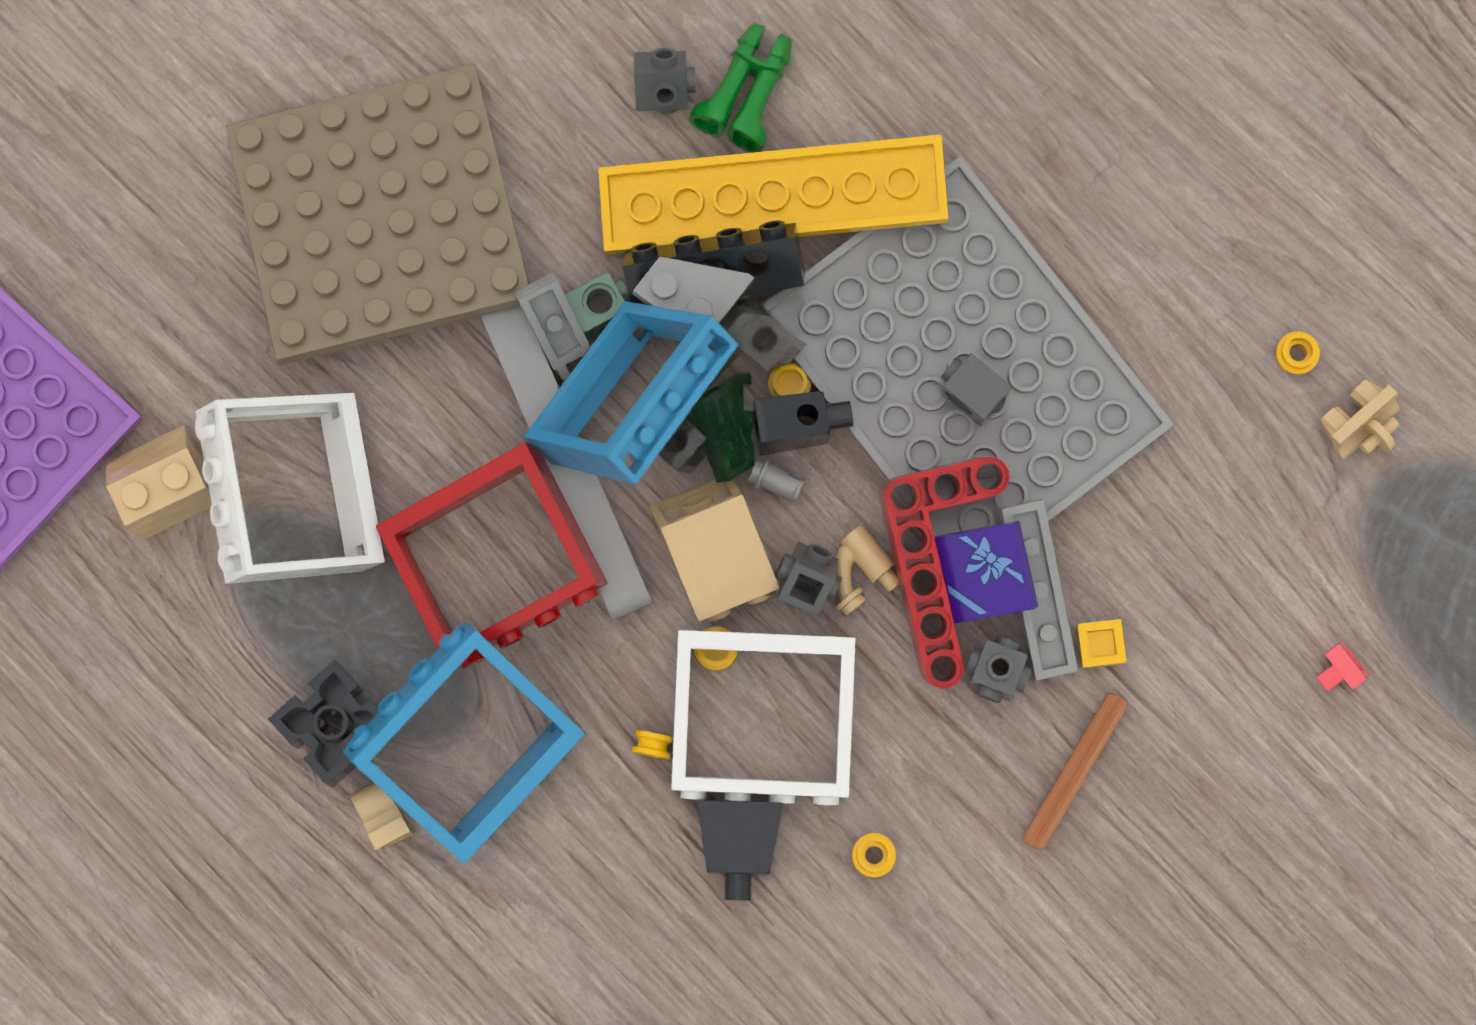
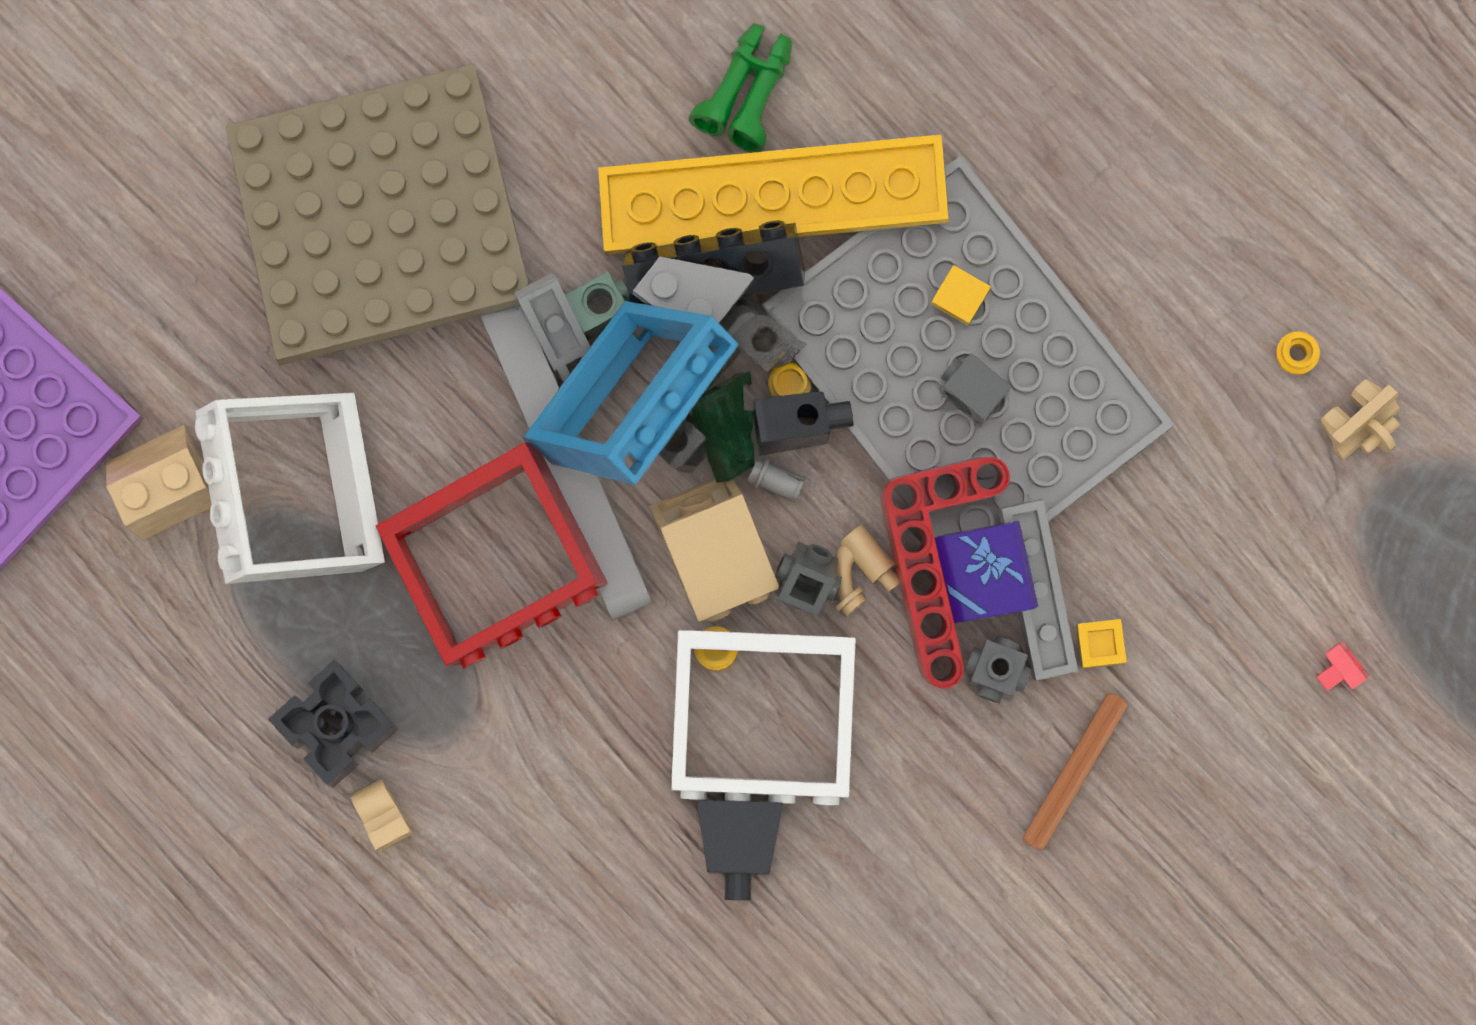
(509, 789): dark azure window -> none
(652, 745): yellow bush -> none
(662, 80): dark grey brick -> none
(888, 855): yellow plate -> none
(960, 295): none -> yellow tile

